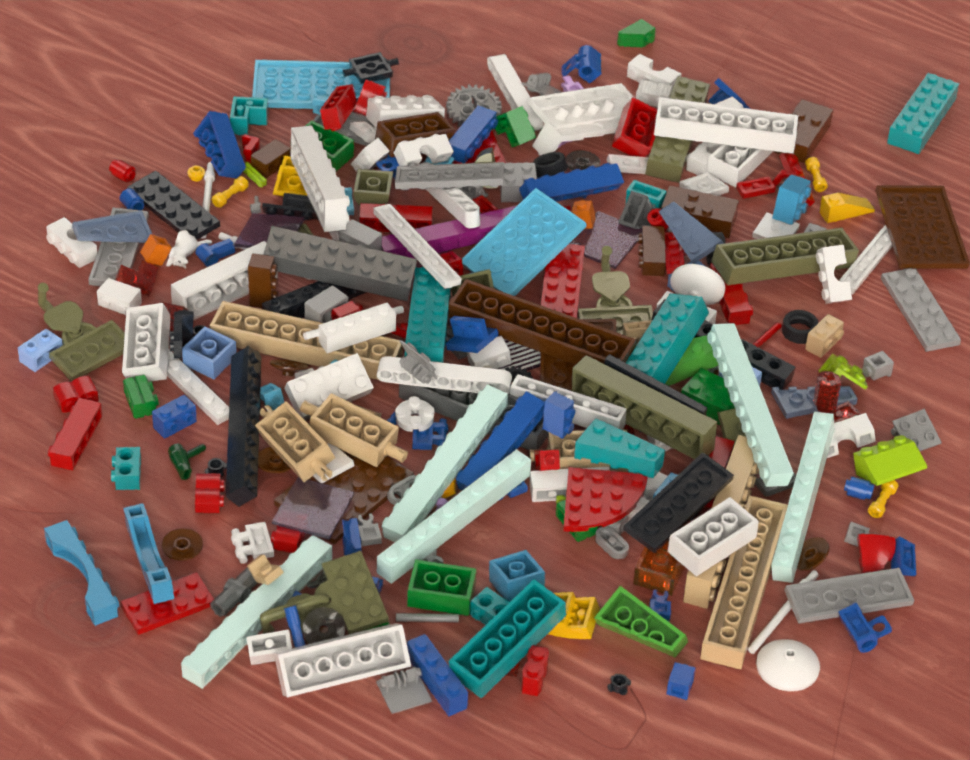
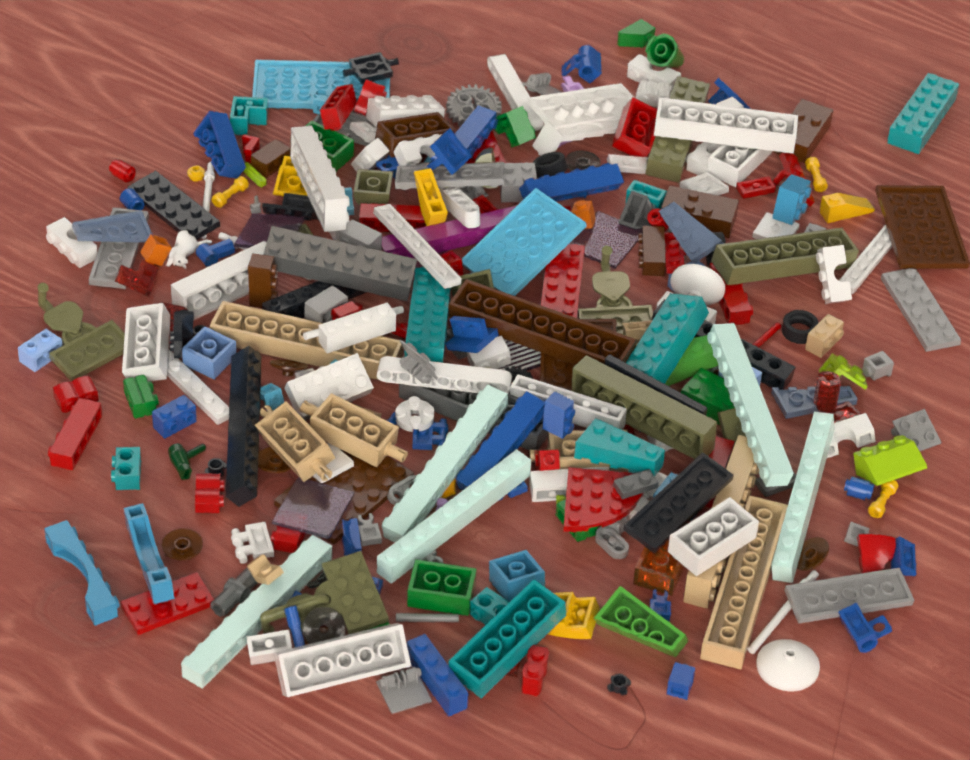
(118, 296): white brick -> none
(430, 198): none -> yellow slope
(448, 152): none -> blue bracket
(635, 484): none -> dark grey plate
(664, 52): none -> green cone

